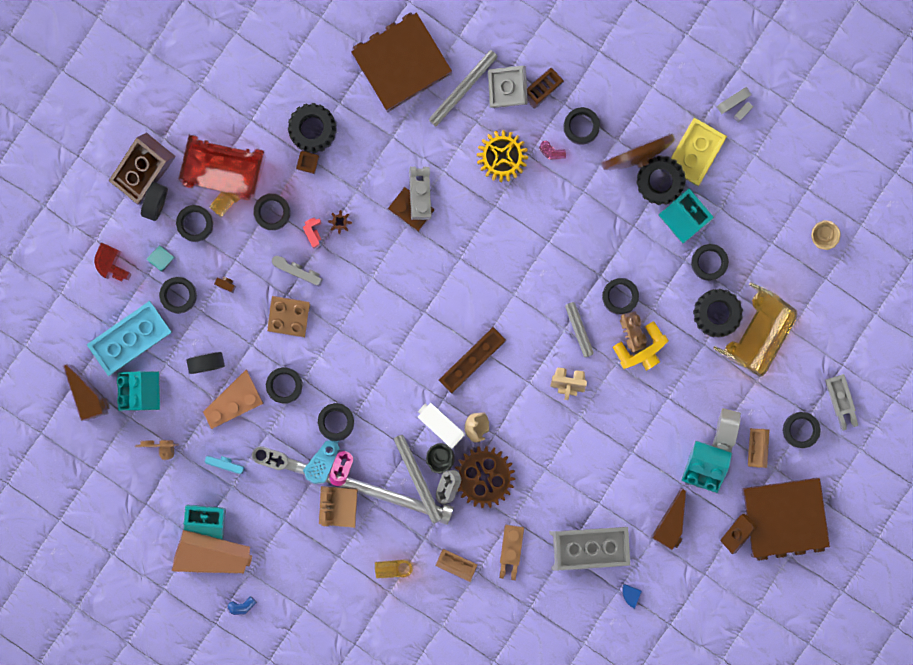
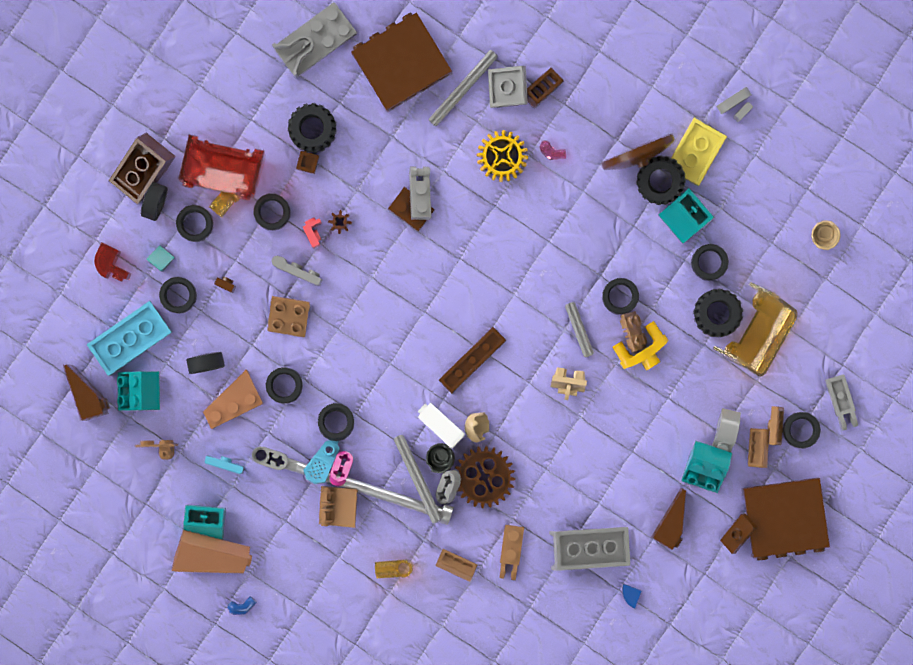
(314, 40): none -> light grey plate
(581, 111): black tyre -> none
(776, 425): none -> medium nougat plate

